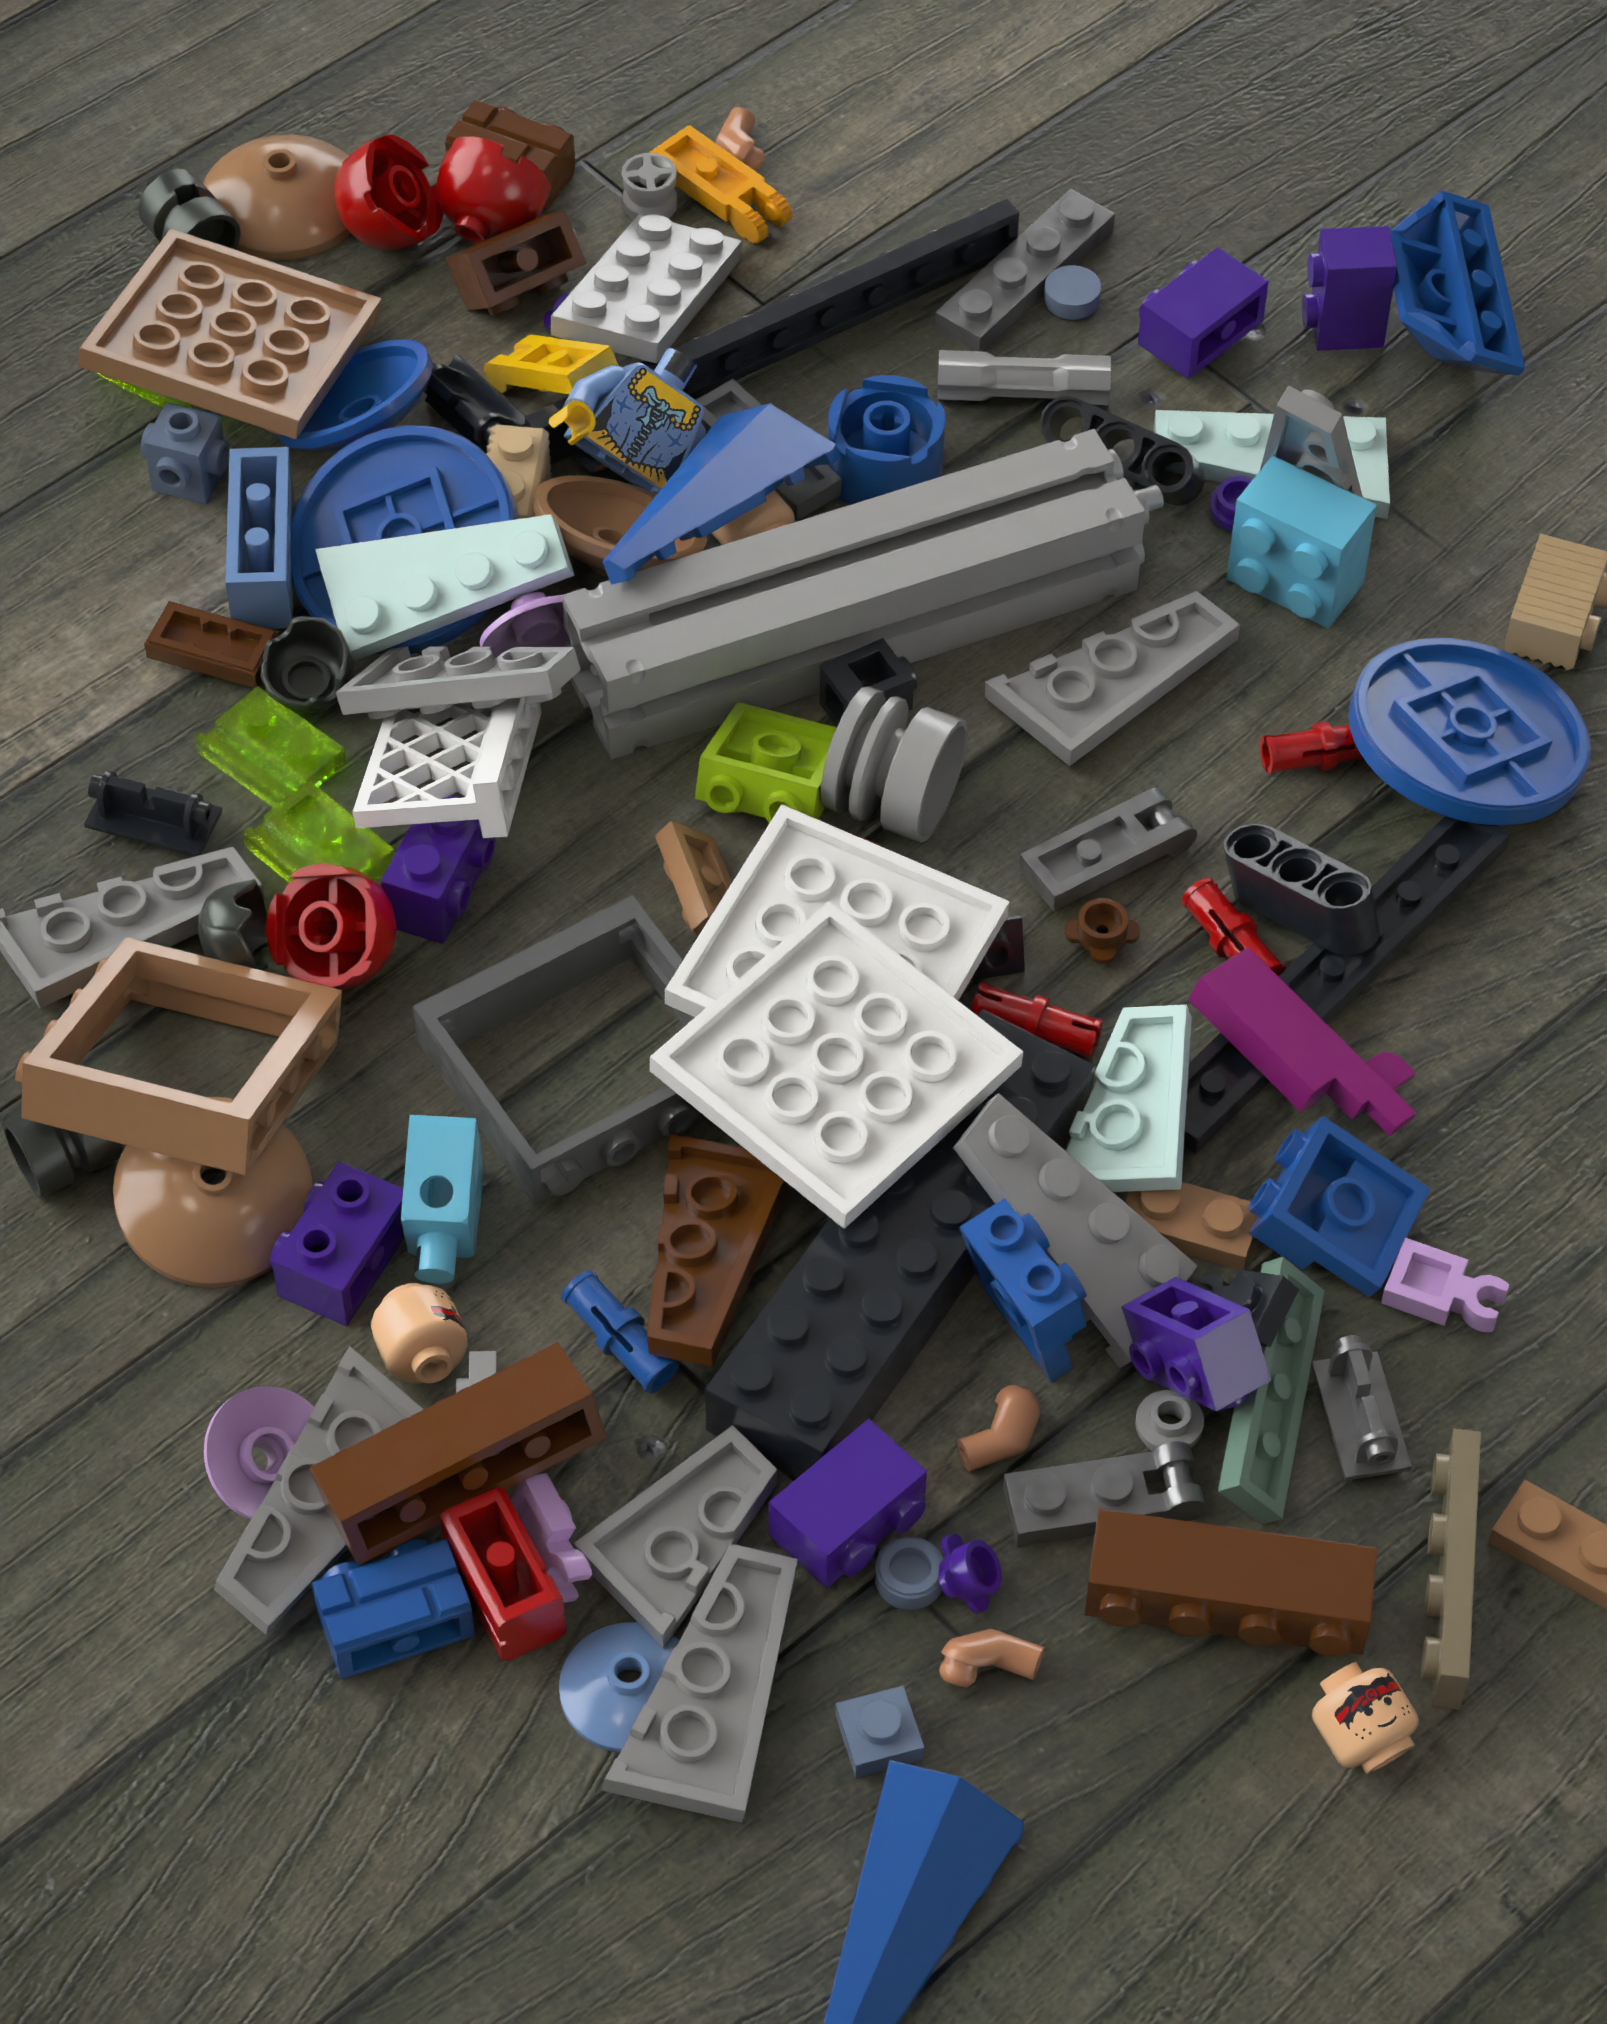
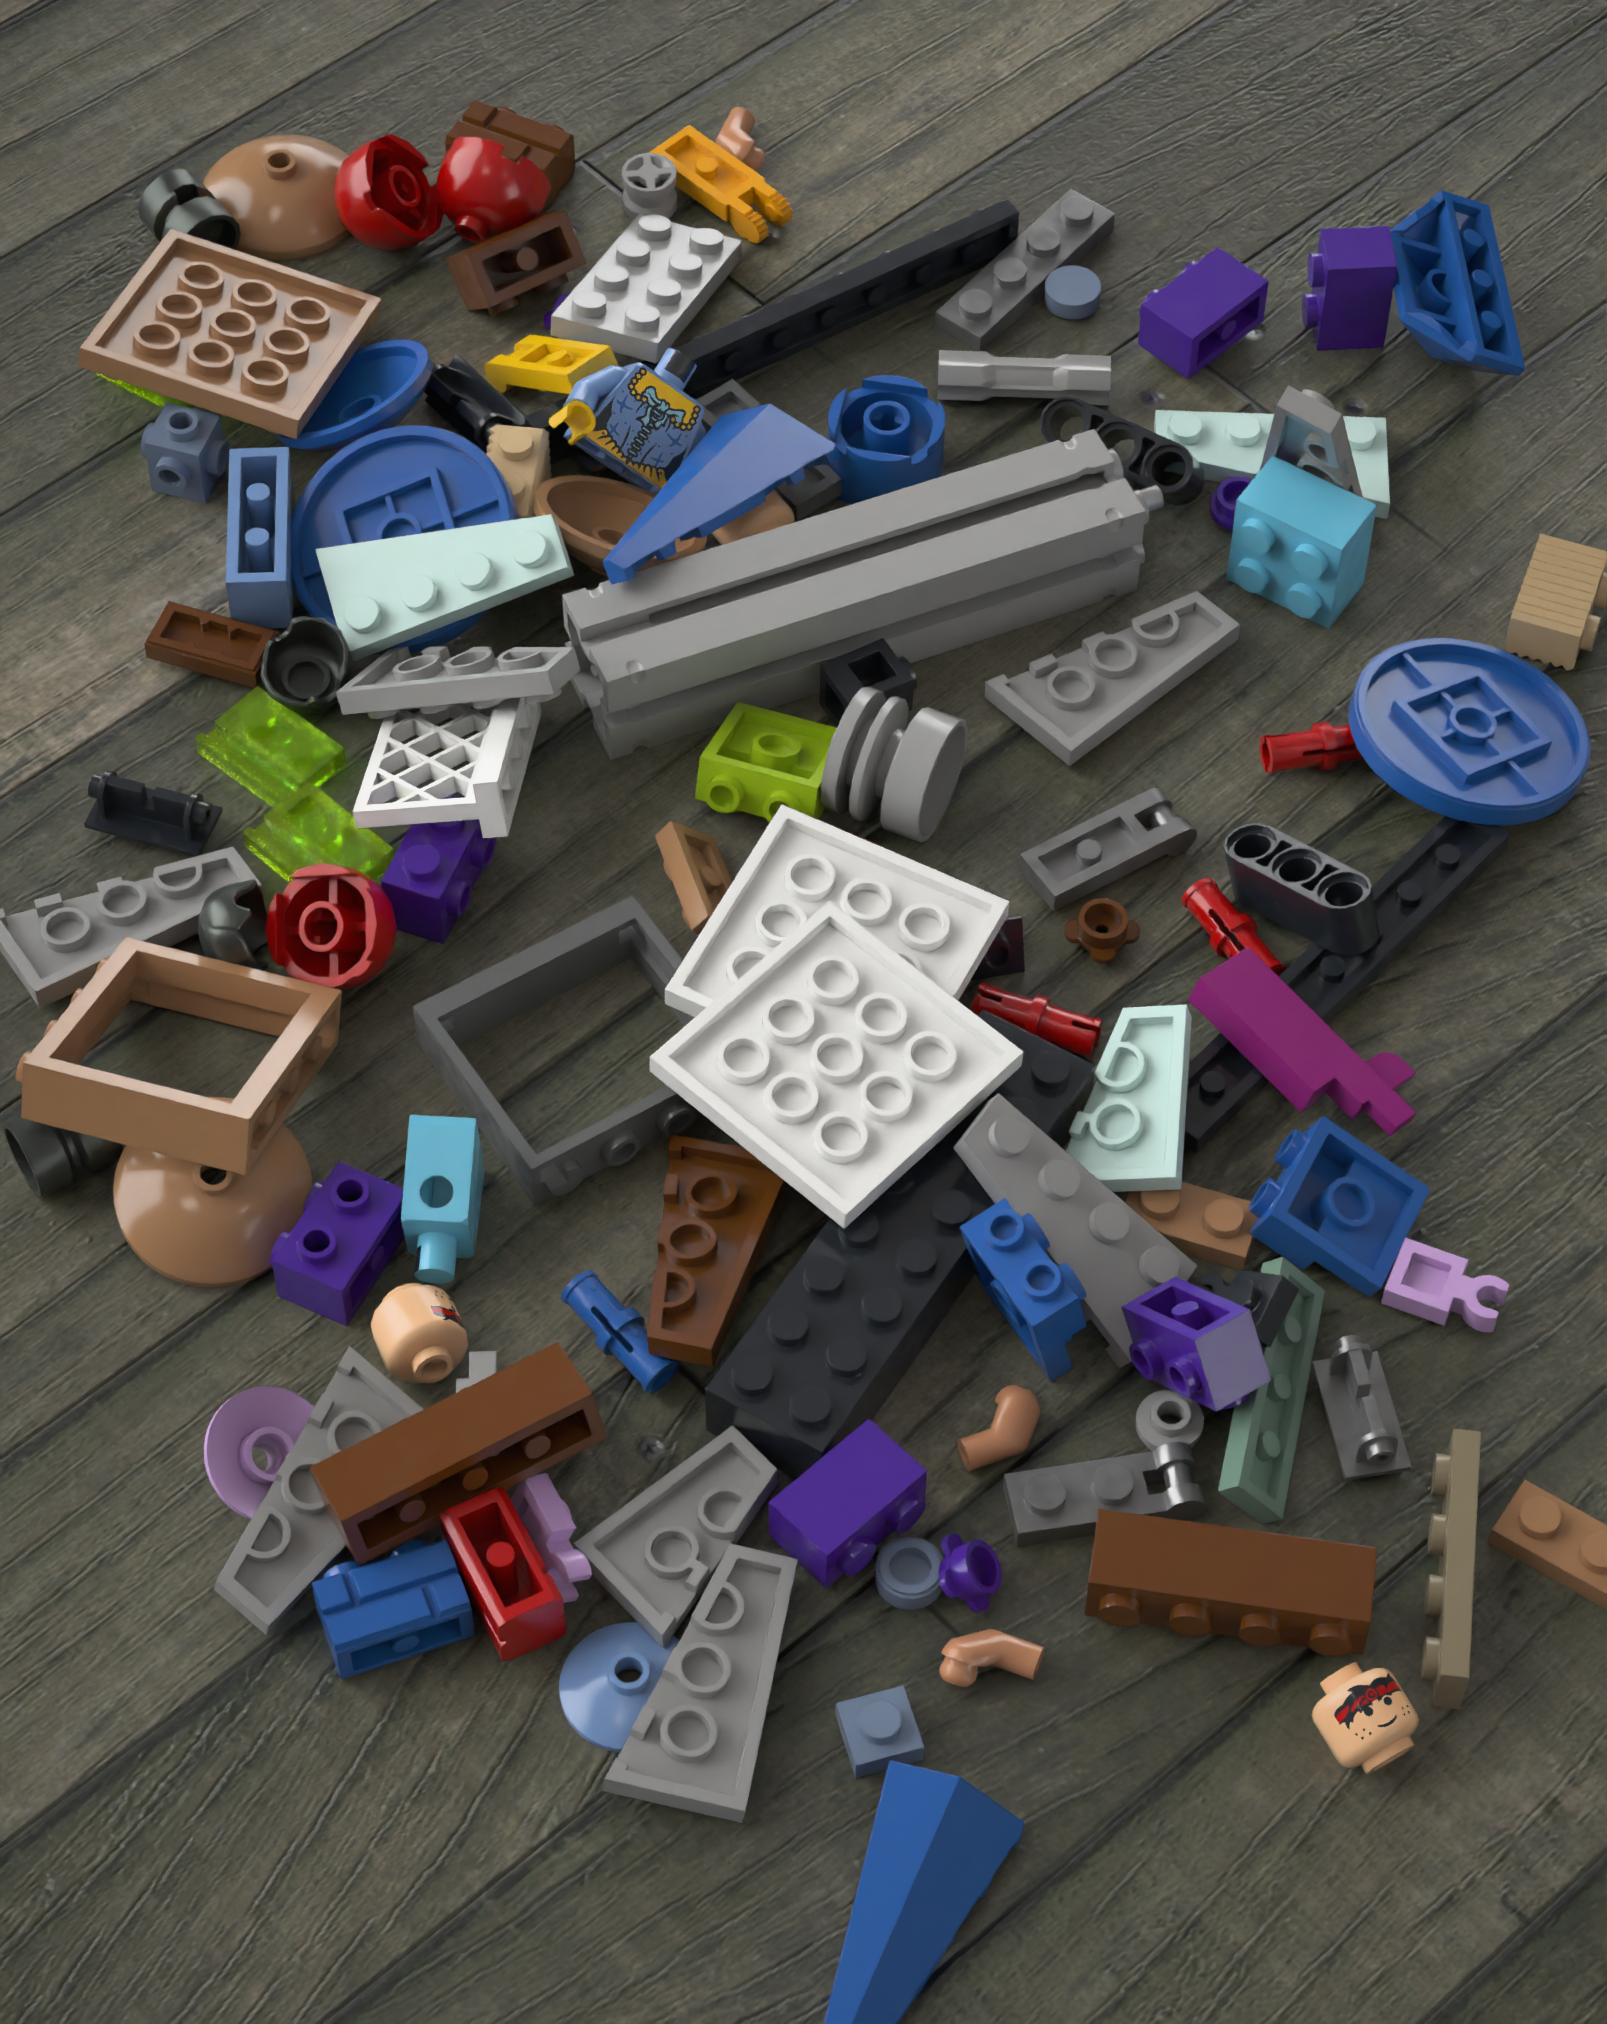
(529, 623): lavender dish -> none

